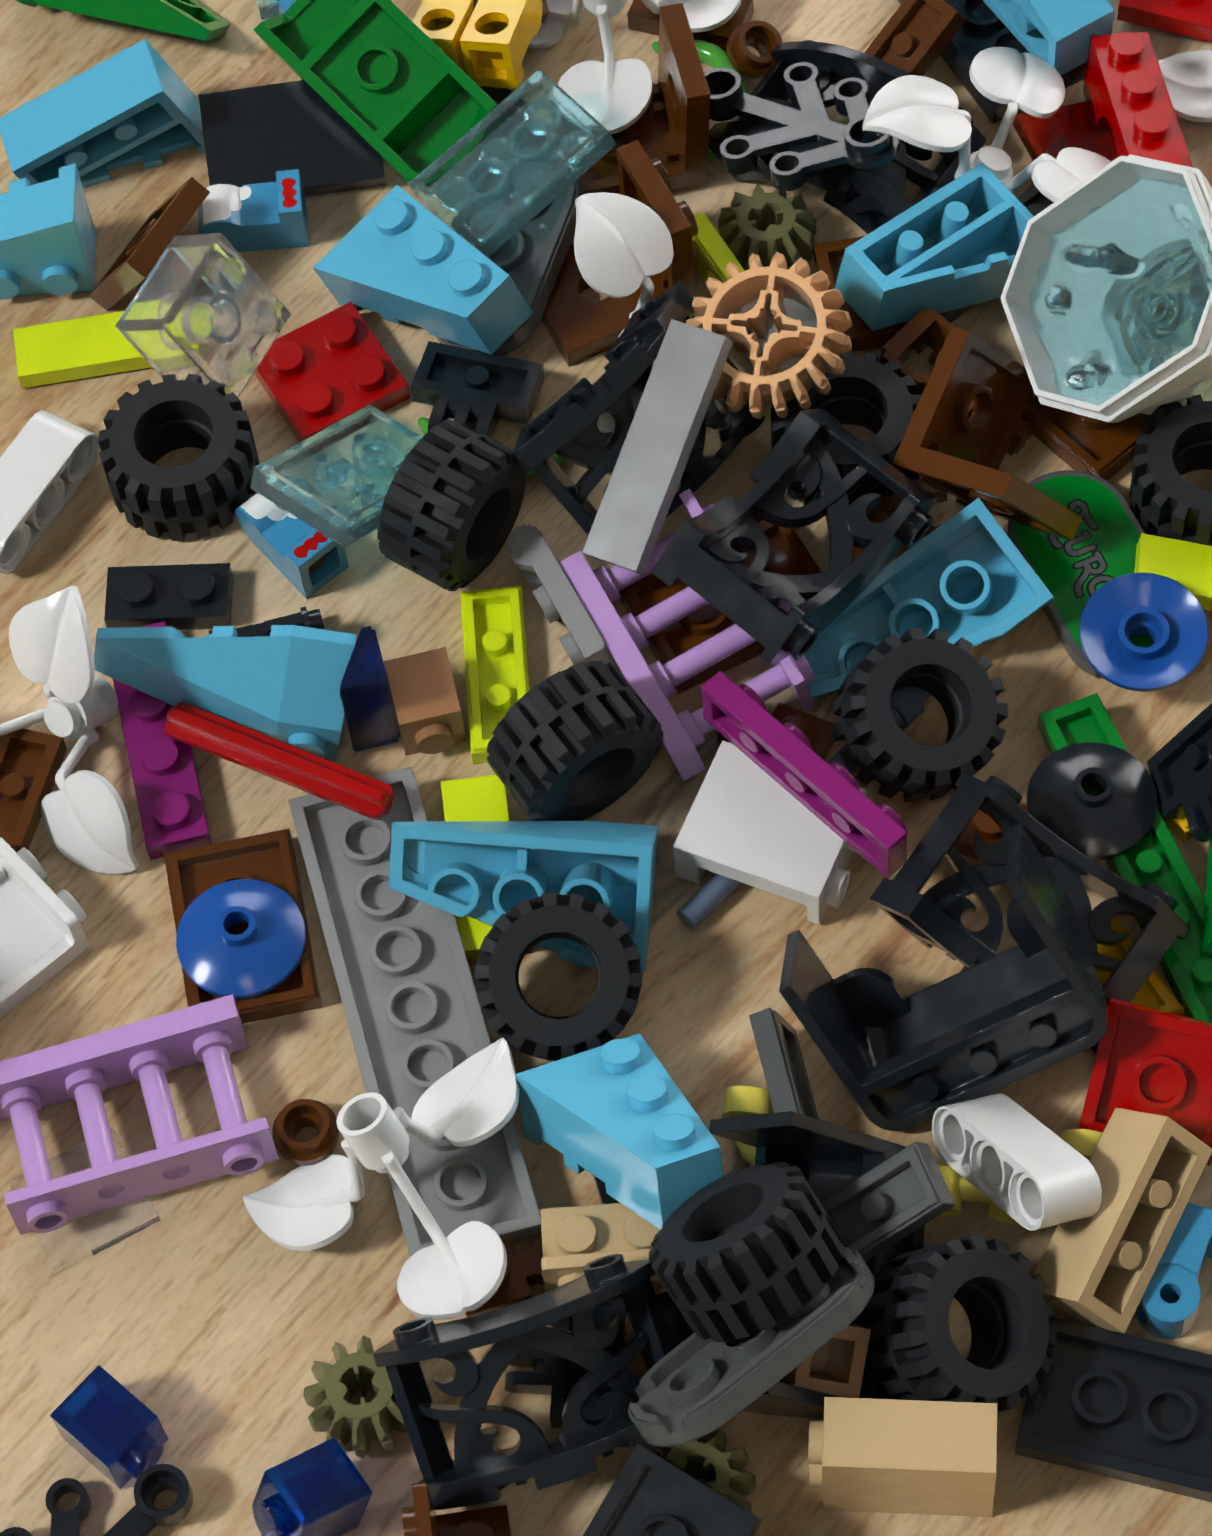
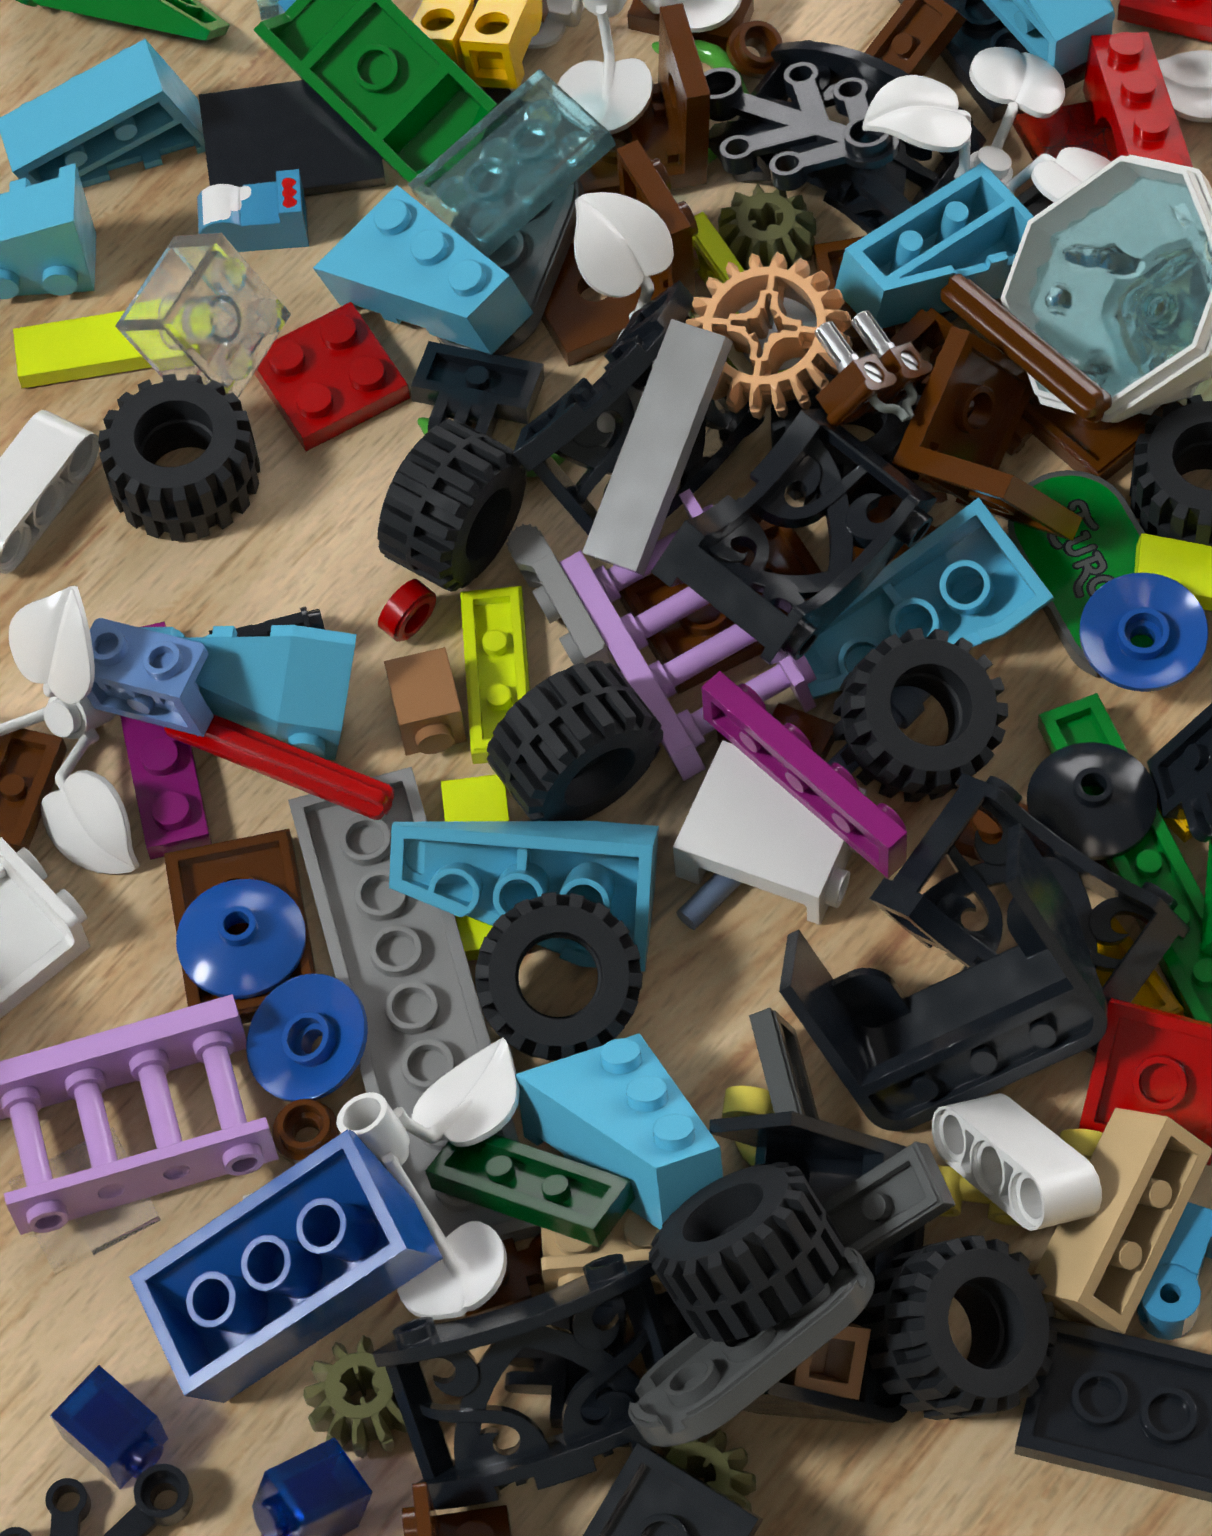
(148, 676): none -> medium blue bracket
(149, 244): reddish brown tile -> none
(178, 594): black plate -> none
(283, 1269): none -> blue slope
(288, 1026): none -> blue dish
(291, 544): dark azure leg -> none
(338, 474): clear light blue plate -> none
(368, 696): slope -> none
(407, 610): none -> red tile
(533, 1187): none -> dark green plate
(873, 381): none -> piece
(905, 1456): tan brick -> none
(1026, 348): none -> reddish brown axle

